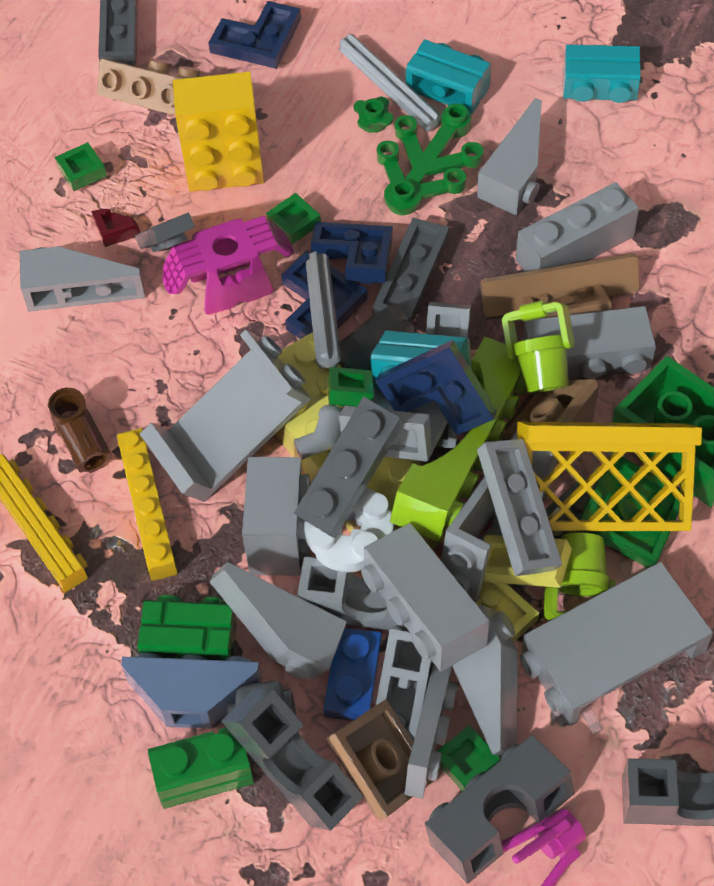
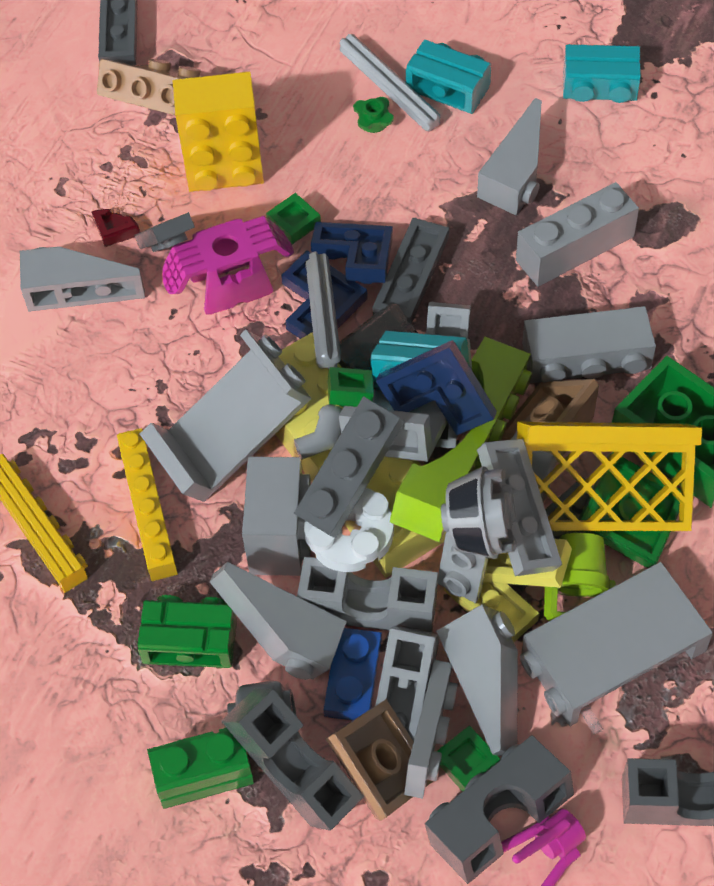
(78, 430): reddish brown piece -> none
(80, 166): green plate -> none
(189, 689): sand blue slope -> none
(261, 42): dark blue plate -> none
(405, 194): green plant -> none
(424, 597): light grey brick -> none
(480, 513): none -> light grey cone
(542, 358): lime piece -> none
(580, 285): medium nougat bracket -> none

